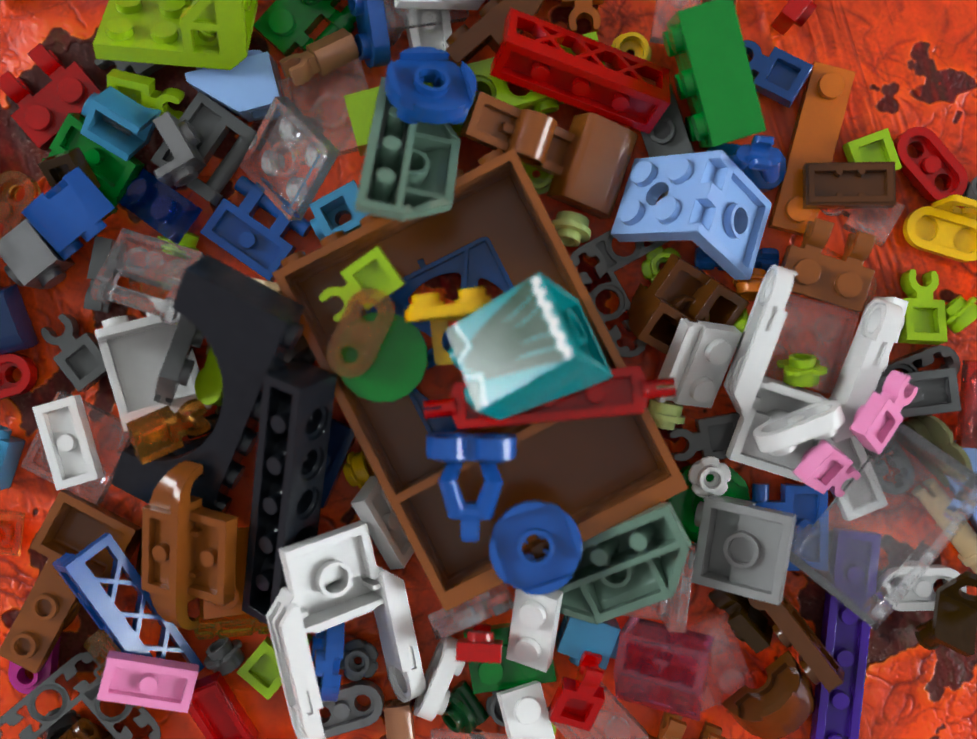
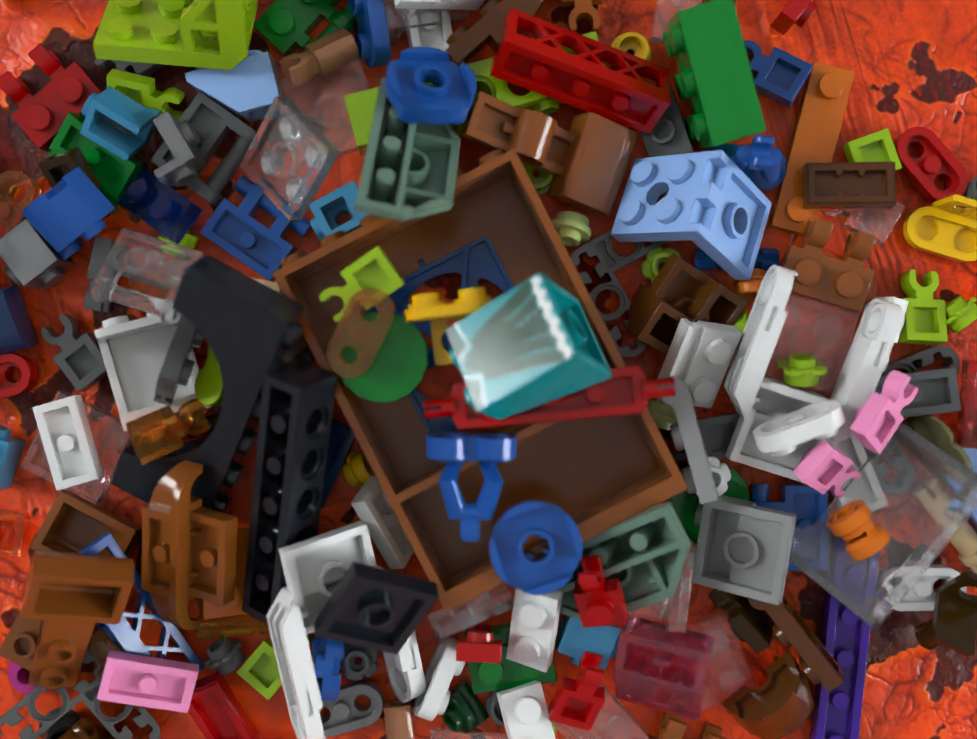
(69, 597): none -> dark orange plate
(375, 608): none -> black plate
(599, 599): none -> red plate
(689, 438): none -> light grey plate
(858, 530): none -> orange wheel

